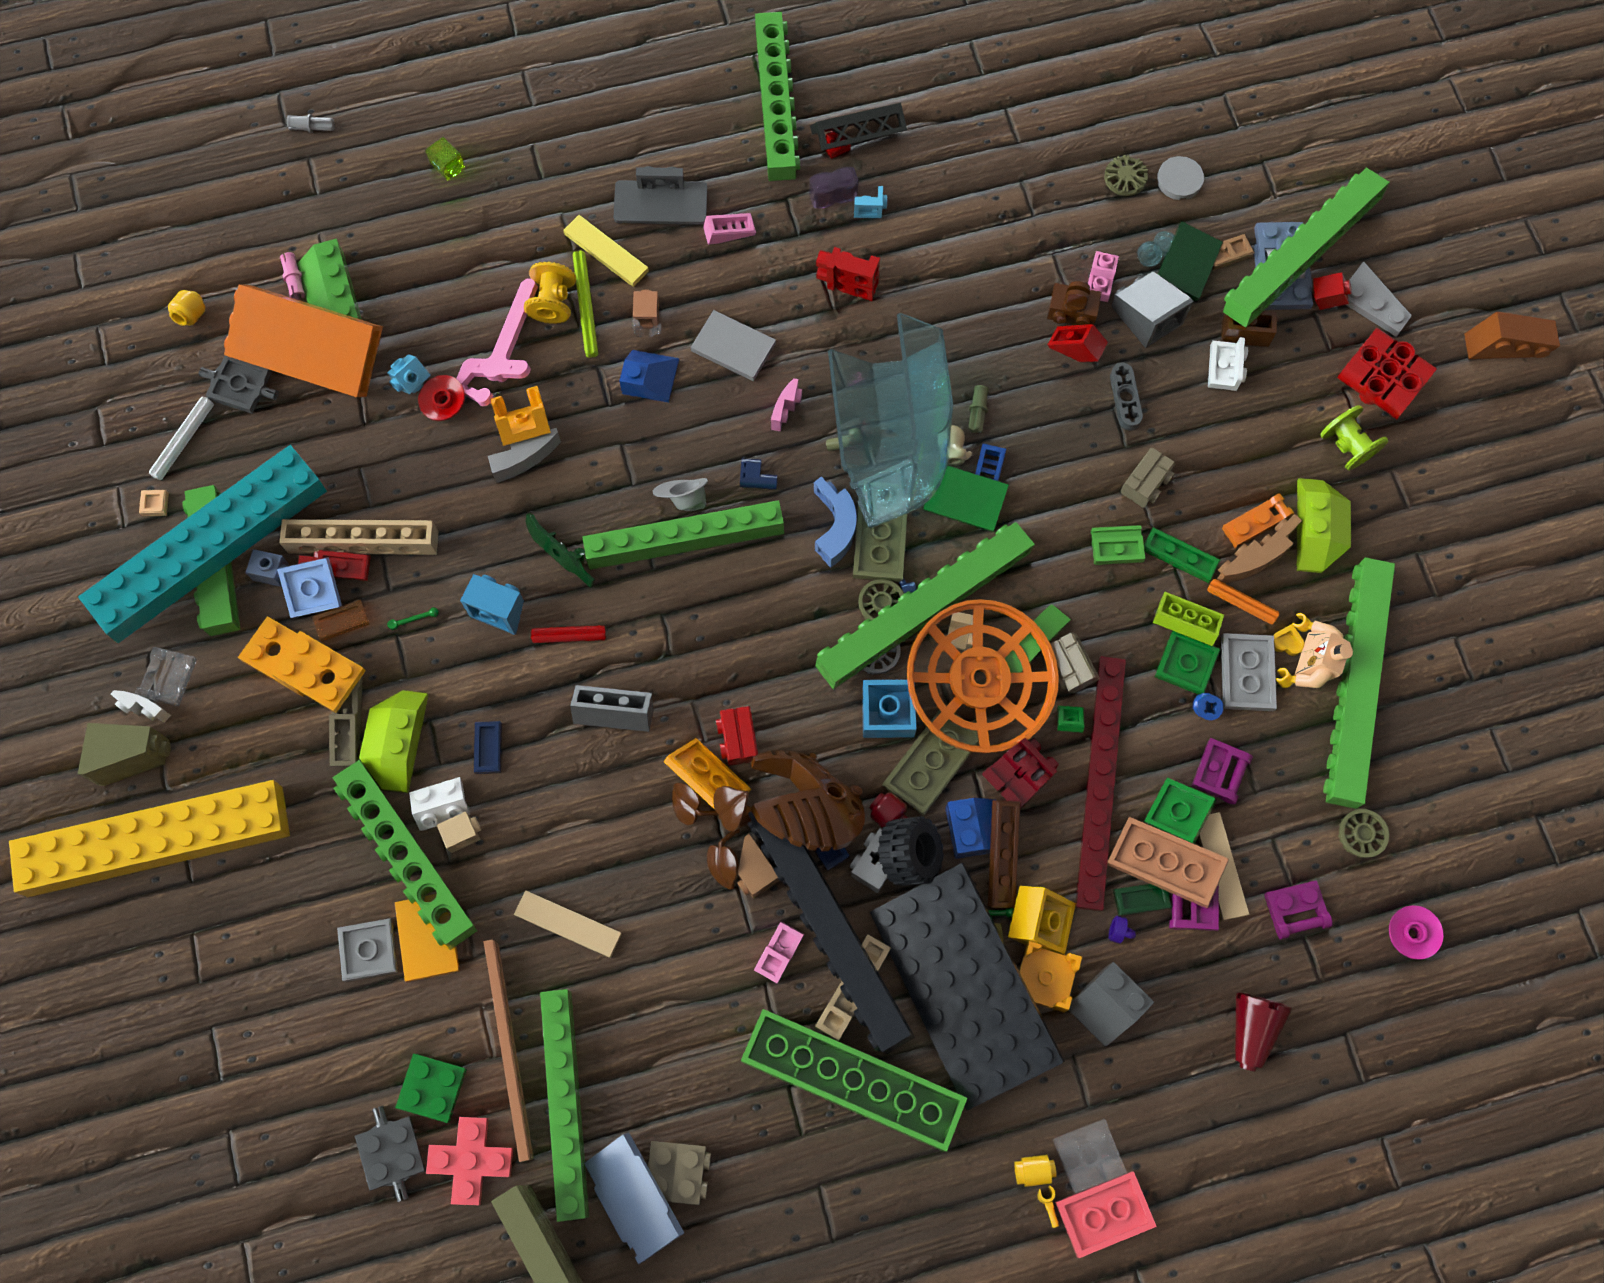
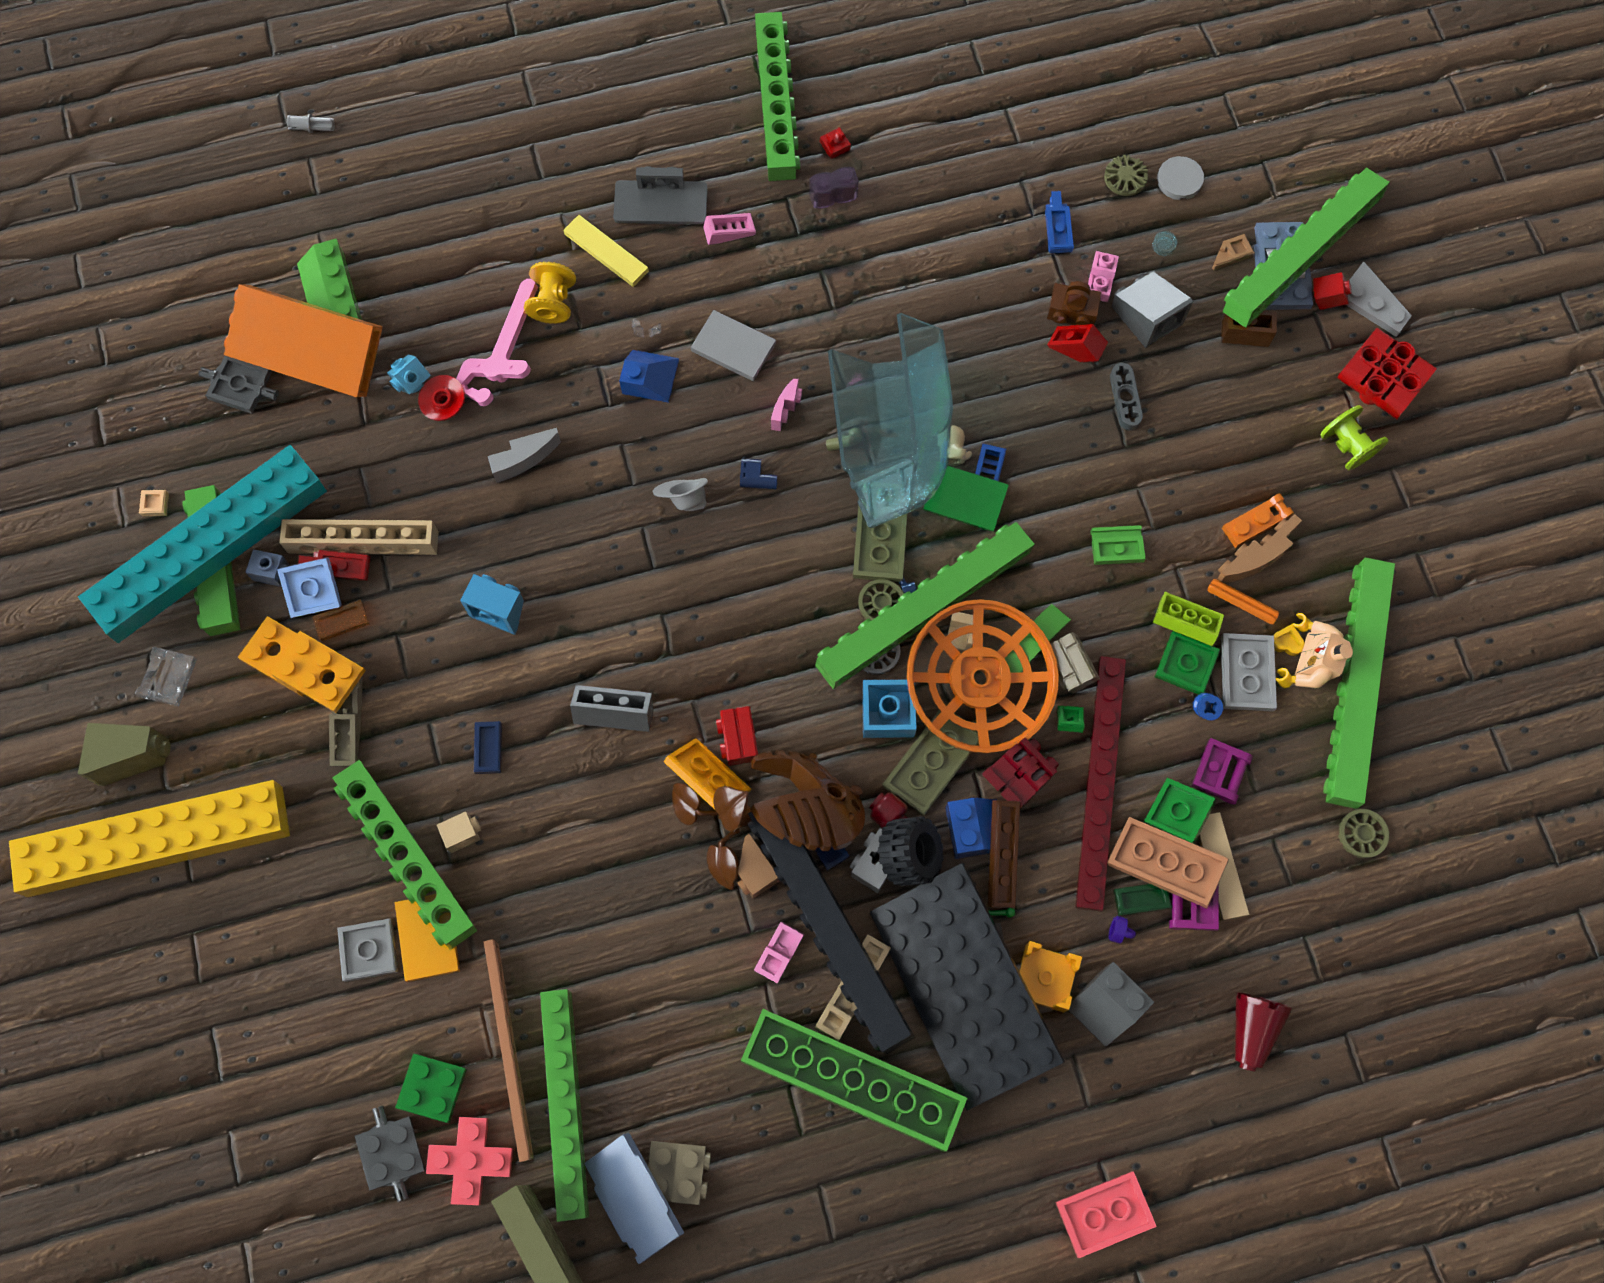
(138, 704): white slope -> none
(181, 438): white axle -> none
(186, 308): yellow head -> none
(292, 276): bright pink pin -> none
(393, 624): green hinge -> none
(393, 739): lime wedge -> none
(438, 803): white bracket -> none
(445, 158): clear neon green brick -> none
(523, 422): light orange panel -> none
(568, 634): red axle -> none
(568, 924): tan tile -> none
(569, 560): dark green piece -> none
(585, 304): lime axle -> none
(646, 308): nougat brick -> none
(683, 535): bright green brick -> none
(839, 538): medium blue arch -> none
(849, 273): red hips -> none
(855, 120): pearl dark grey fence -> none
(870, 206): medium azure bracket -> none
(978, 408): olive axle -> none
(1035, 1170): yellow brick -> none
(1042, 918): yellow slope -> none
(1049, 1206): yellow hand -> none
(1058, 225): none -> blue hinge
(1089, 1156): clear plate -> none
(1148, 477): dark tan brick -> none
(1149, 254): clear light blue tile -> none
(1181, 555): green tile -> none
(1190, 260): dark green tile -> none
(1226, 364): white bracket -> none
(1294, 901): magenta plate -> none
(1324, 526): lime wedge -> none
(1427, 928): dark pink dish -> none
(1512, 337): dark orange wedge -> none

